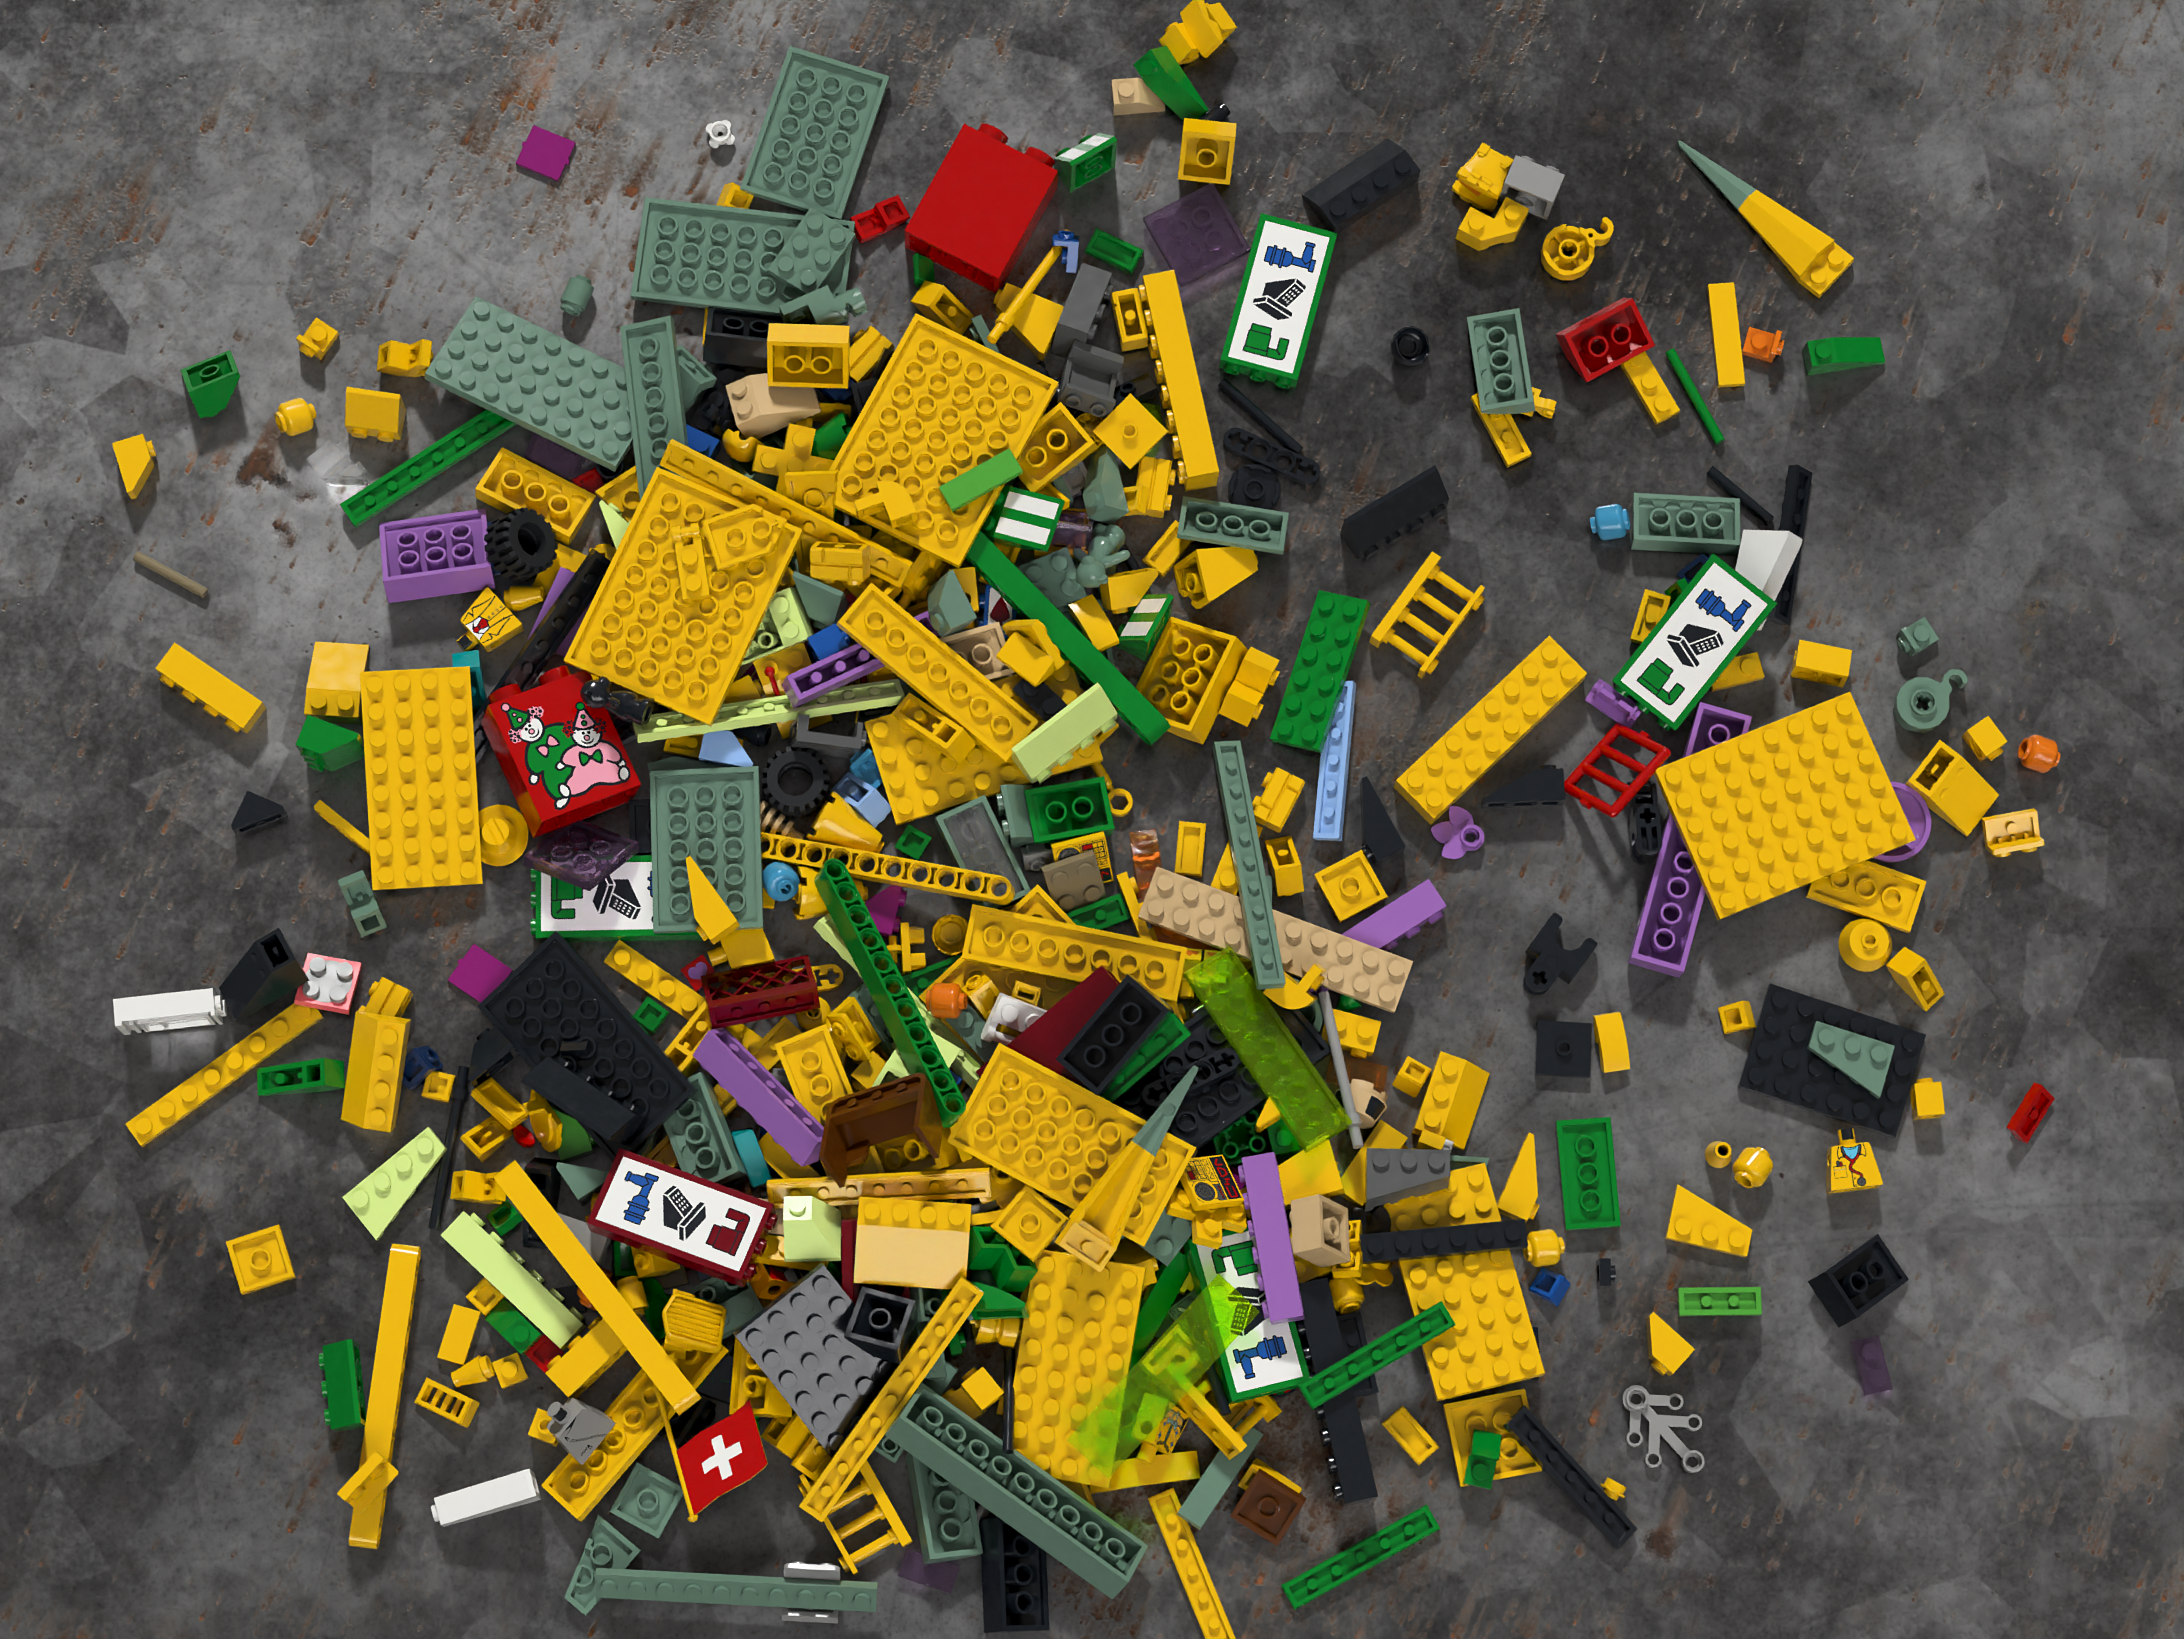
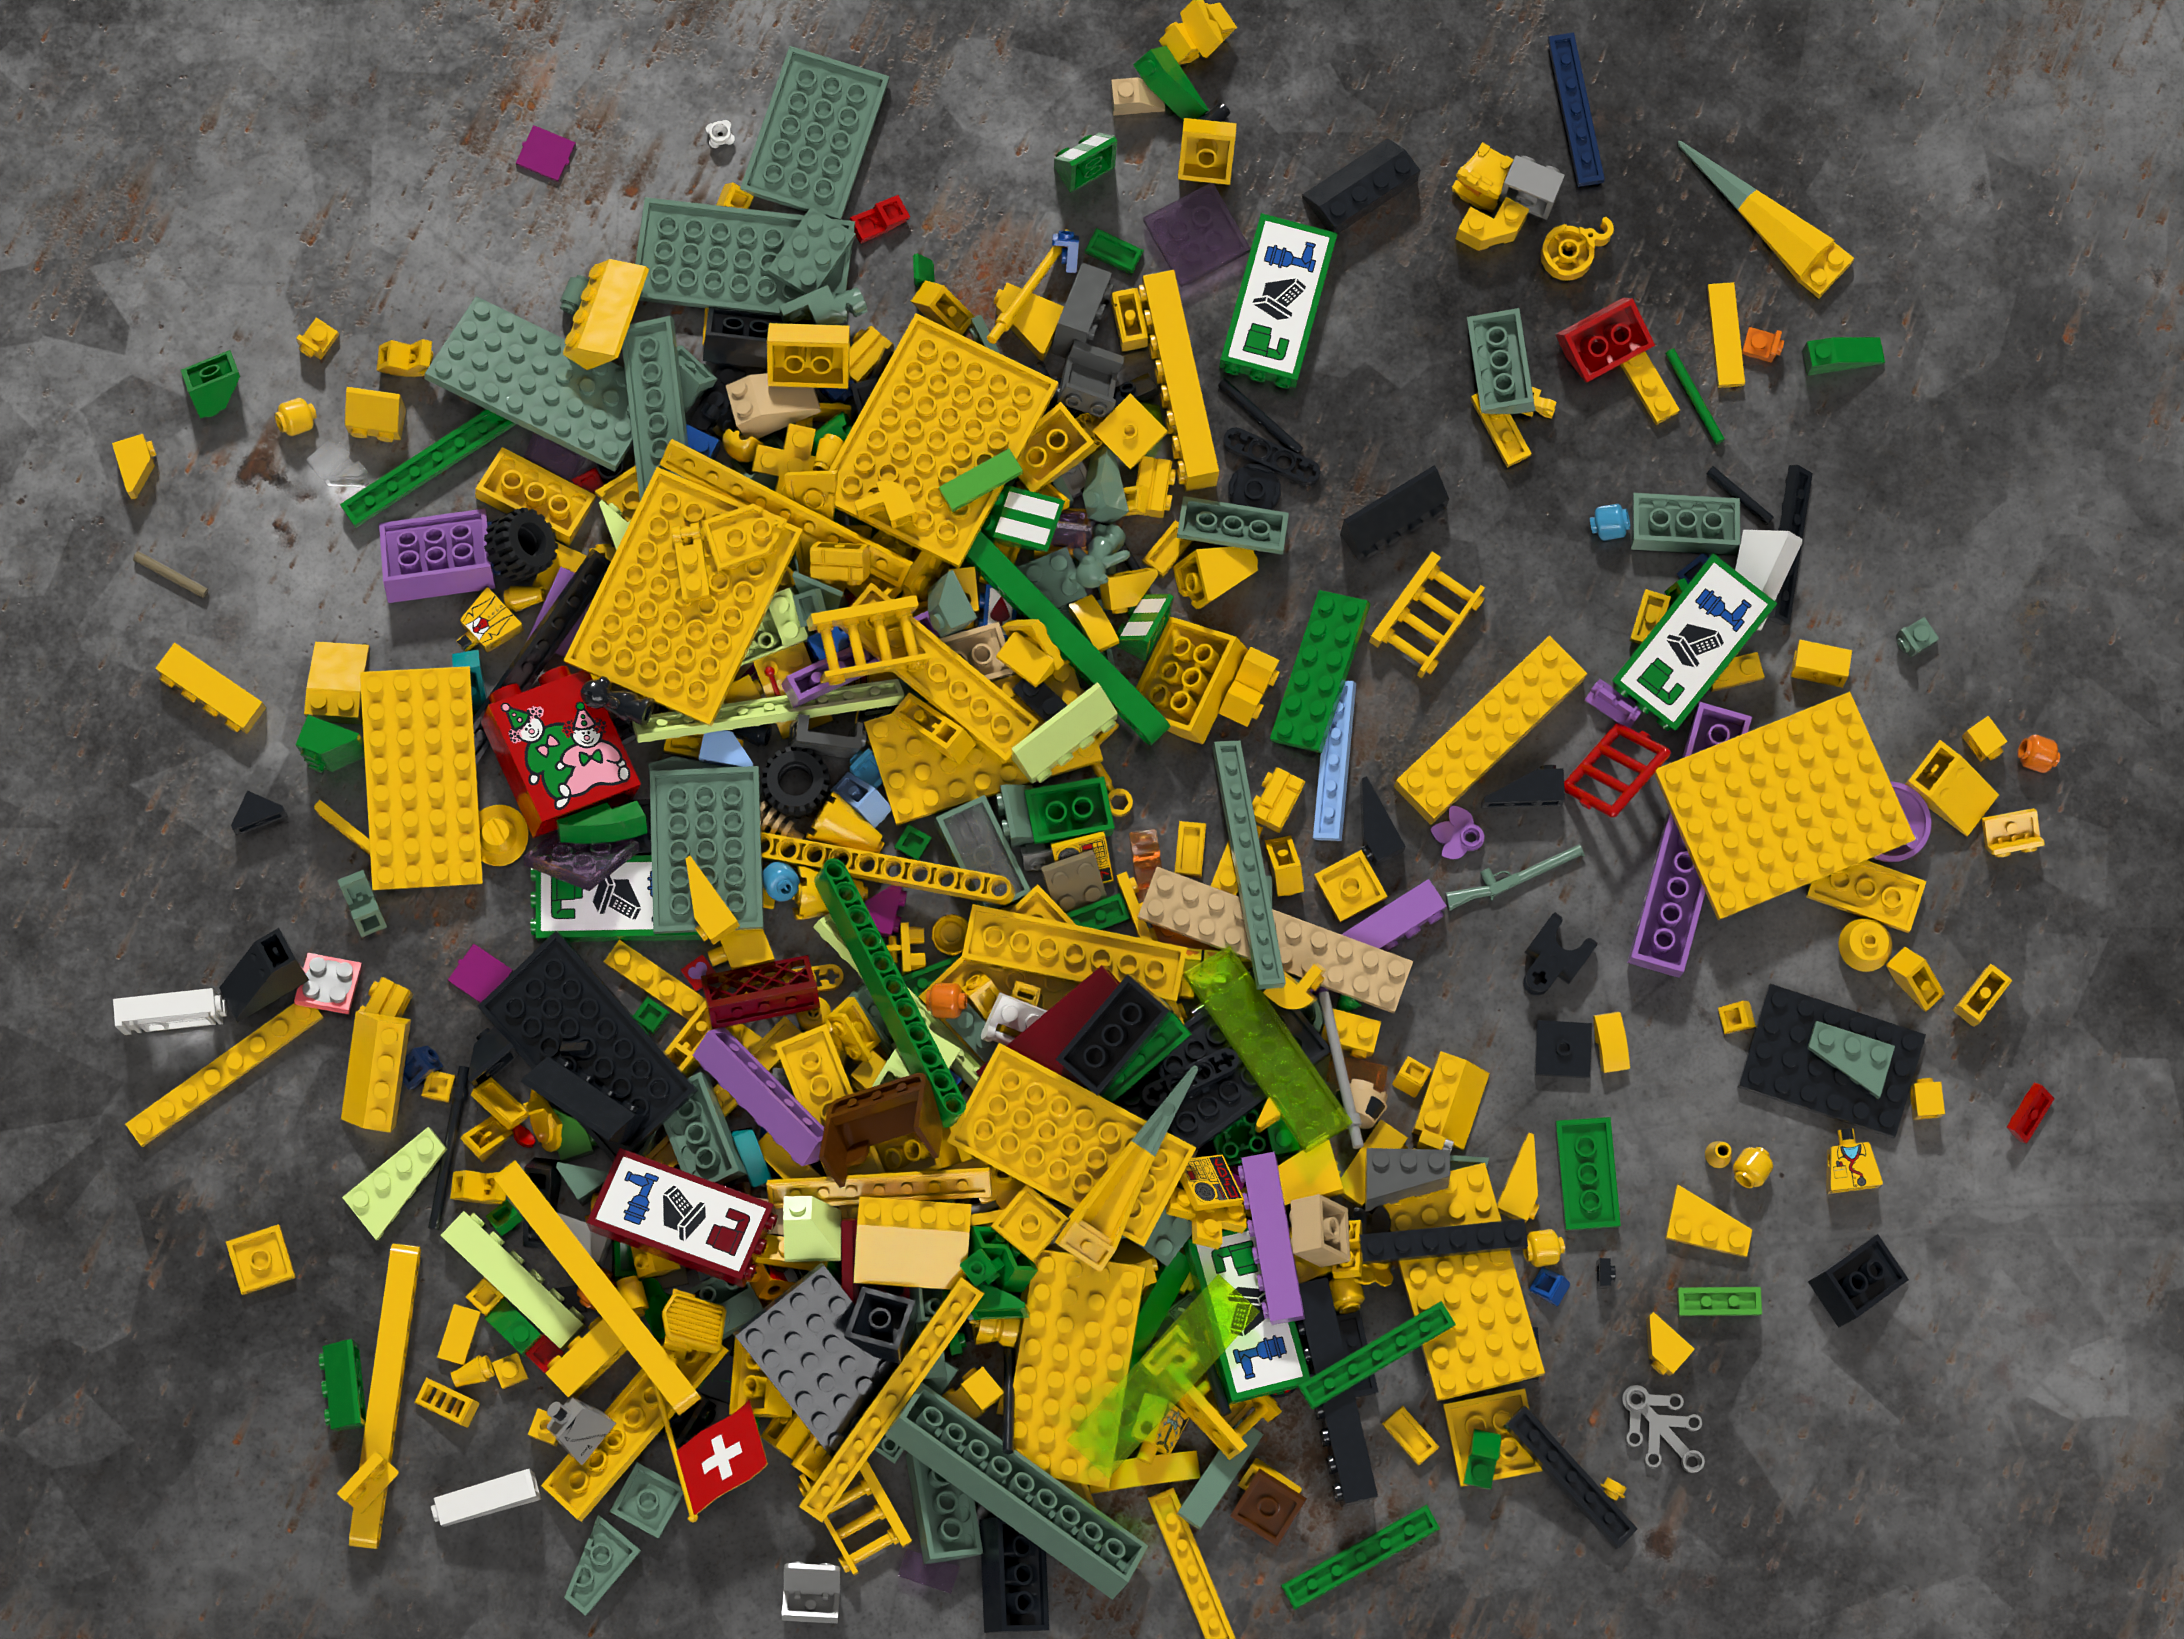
(301, 1077): green slope -> none
(603, 824): none -> green slope
(605, 313): none -> yellow slope
(736, 1589): sand green plate -> none
(808, 603): none -> sand green bracket
(827, 451): none -> yellow cone
(850, 618): none -> yellow fence
(980, 1268): none -> green bracket
(982, 206): red brick -> none
(1410, 346): black hair -> none
(1494, 888): none -> sand green piece
(1575, 109): none -> dark blue plate
(1644, 825): black piece -> none
(1871, 1365): clear purple plate -> none
(1935, 696): sand green piece -> none
(1982, 995): none -> yellow brick

